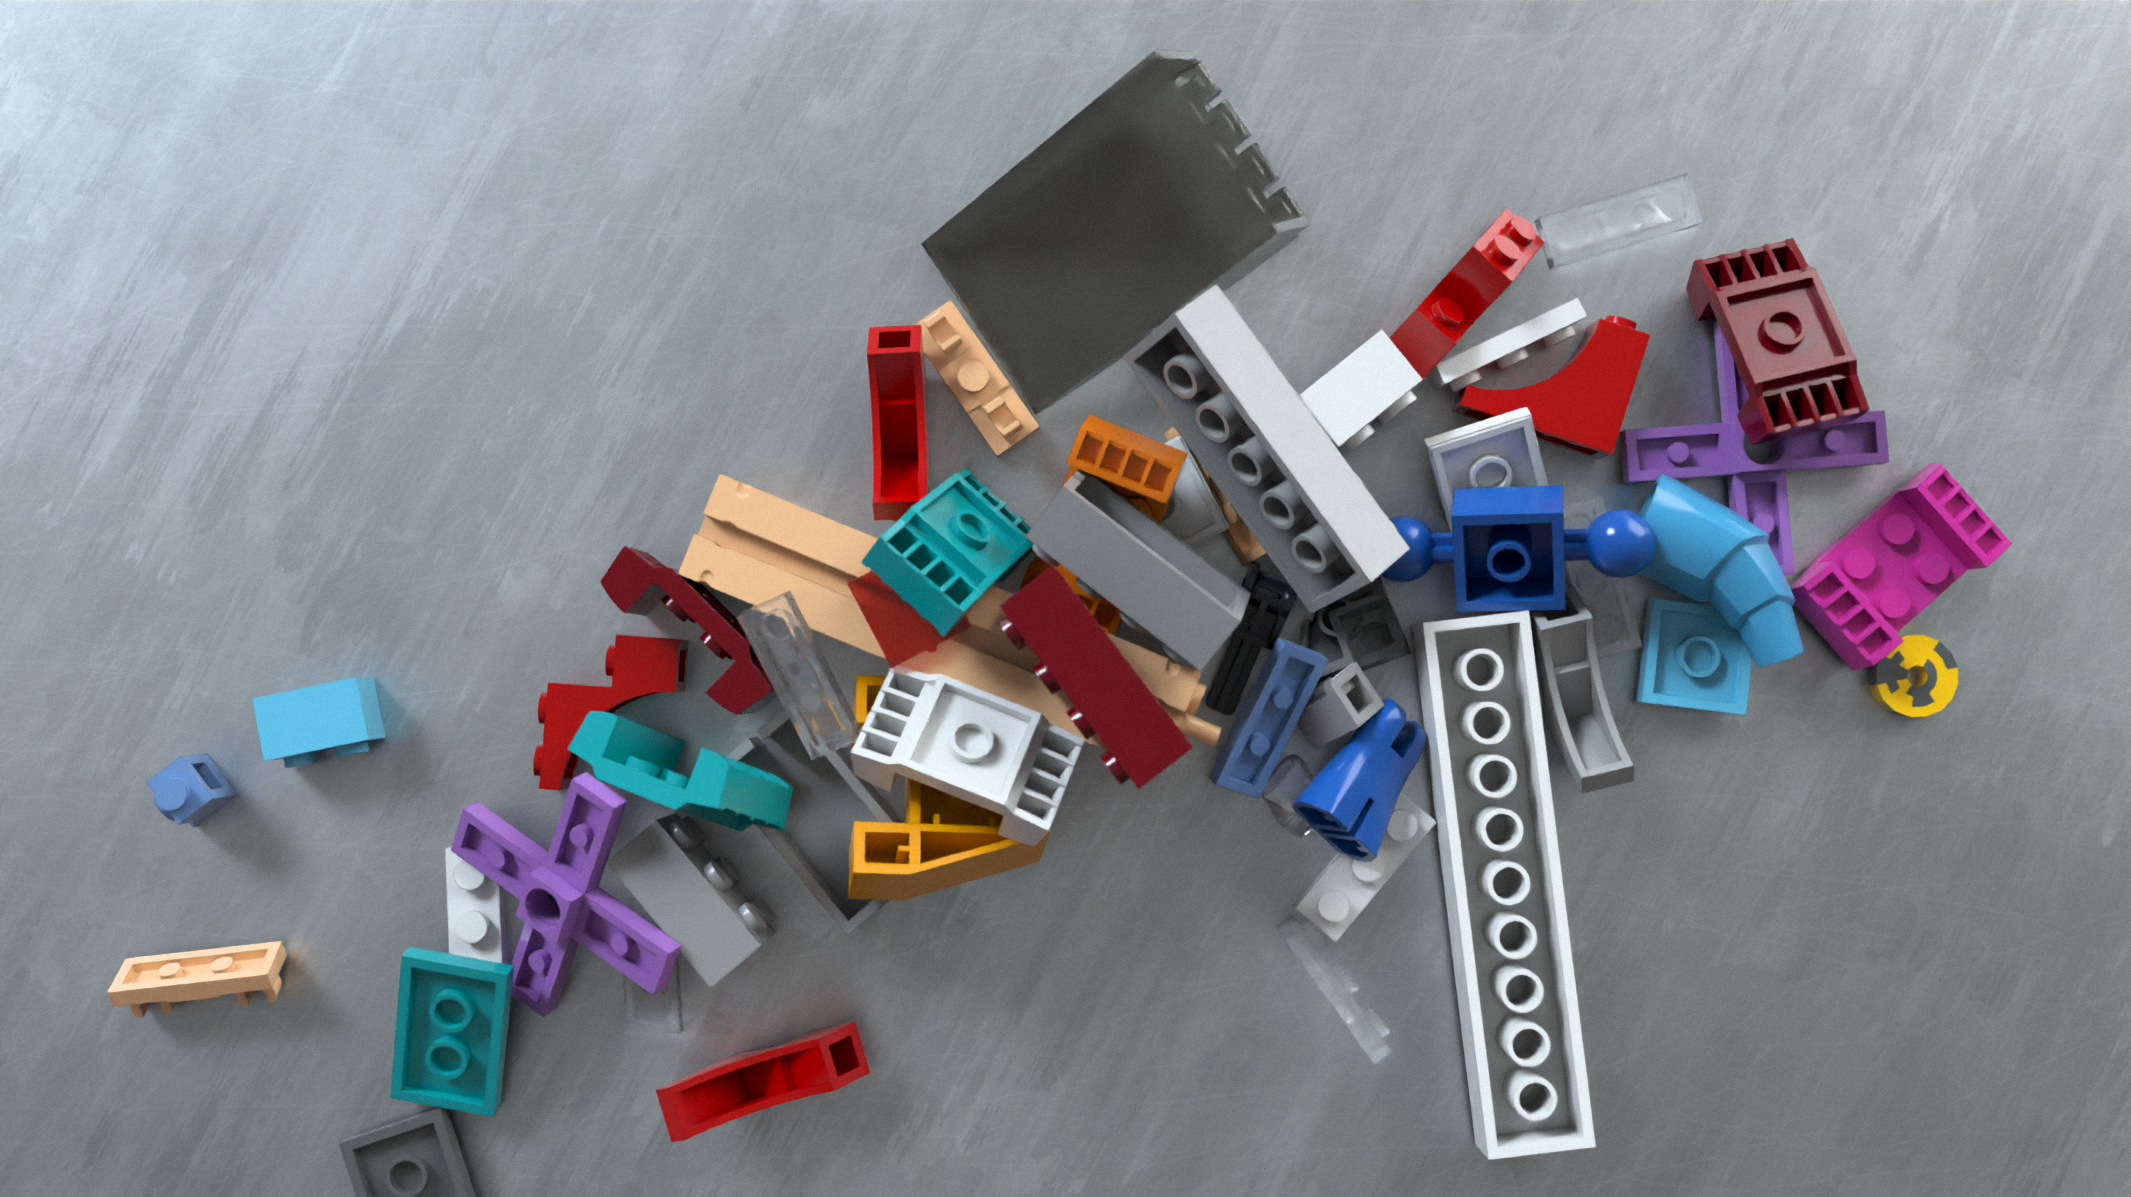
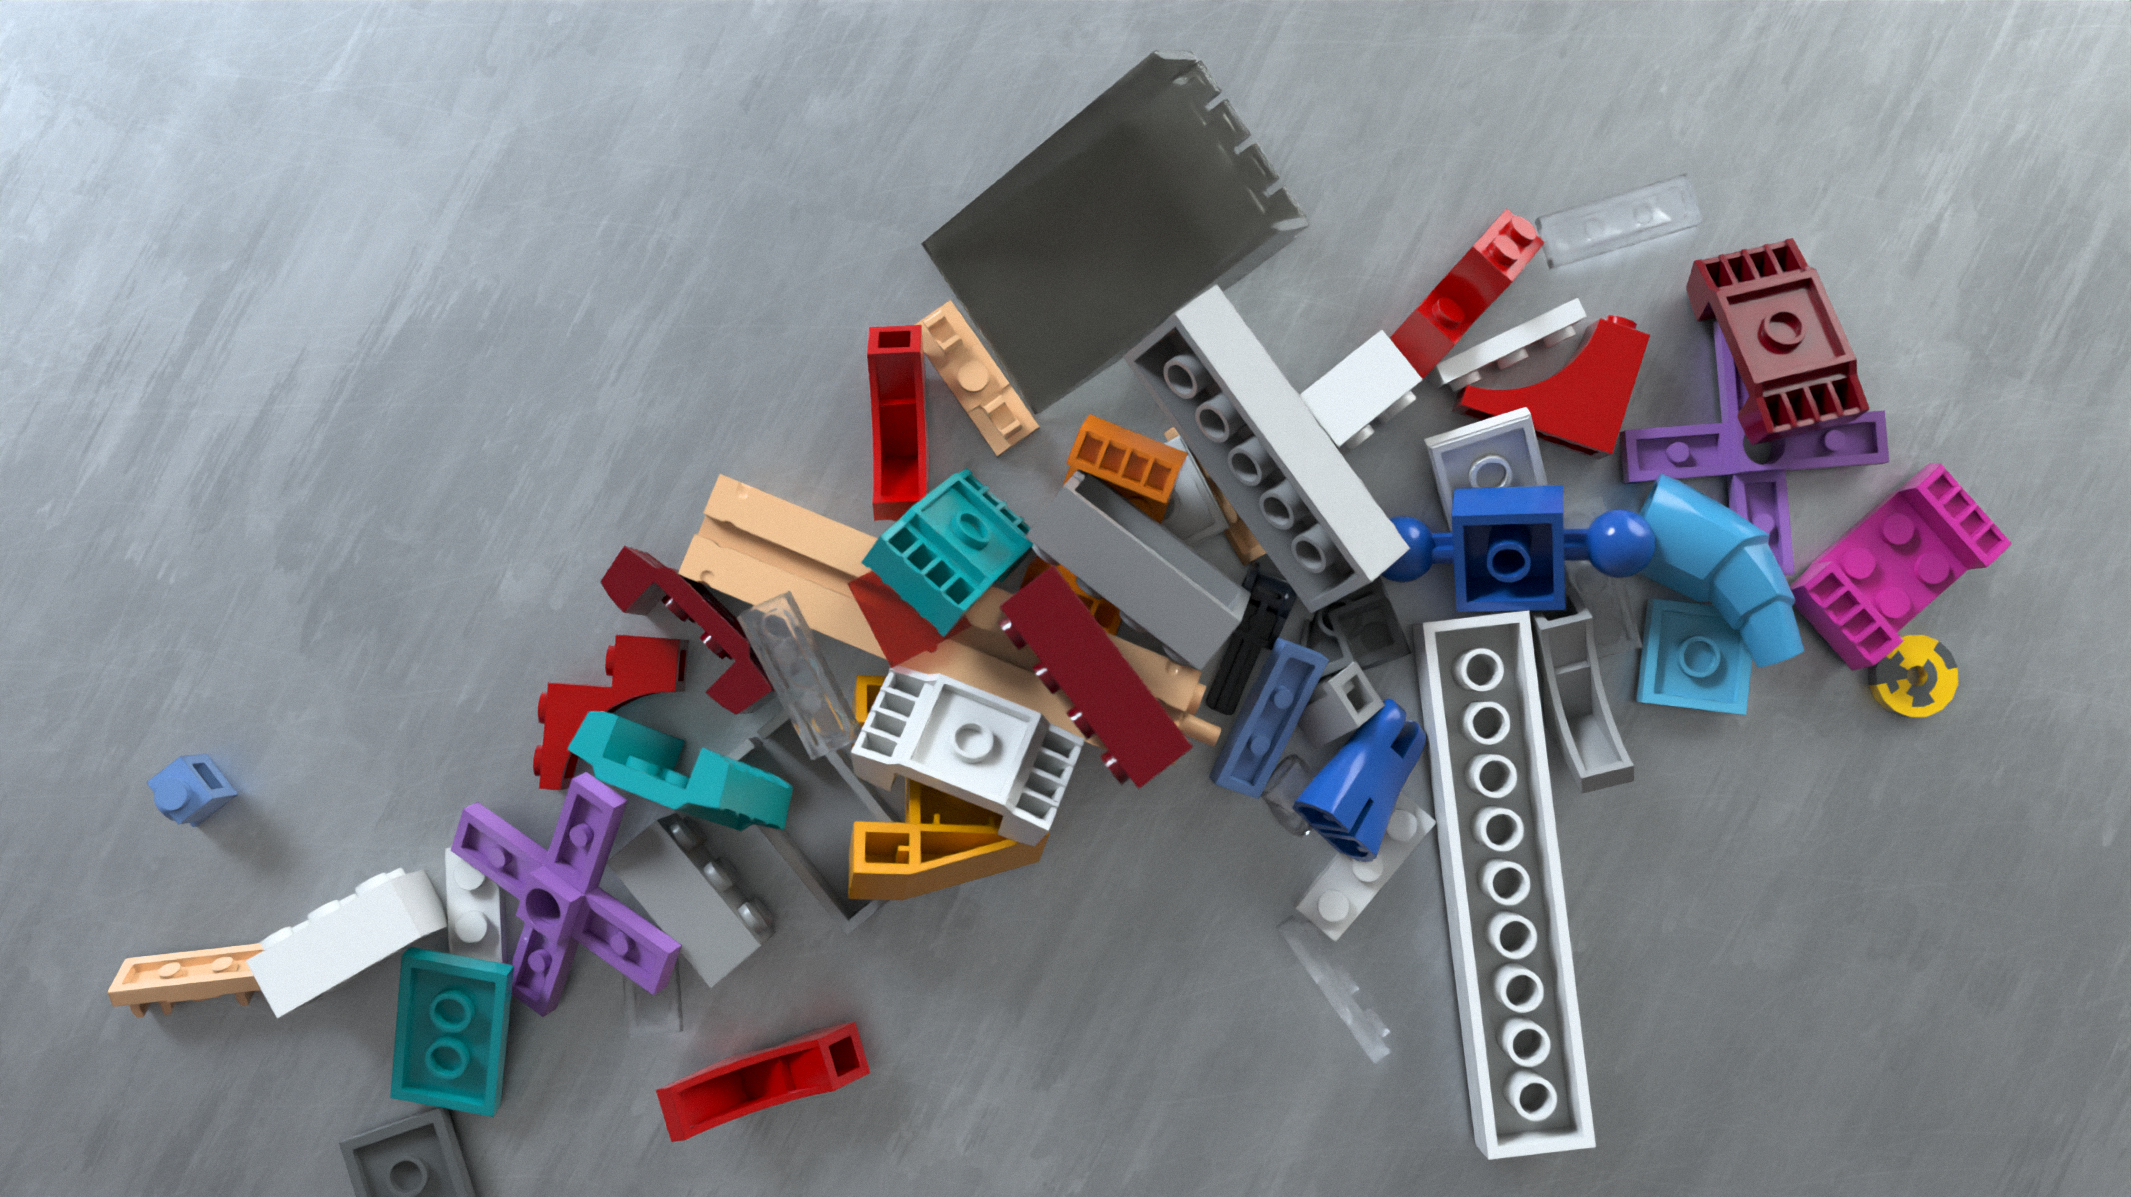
(319, 719): medium azure brick -> none
(347, 939): none -> white brick

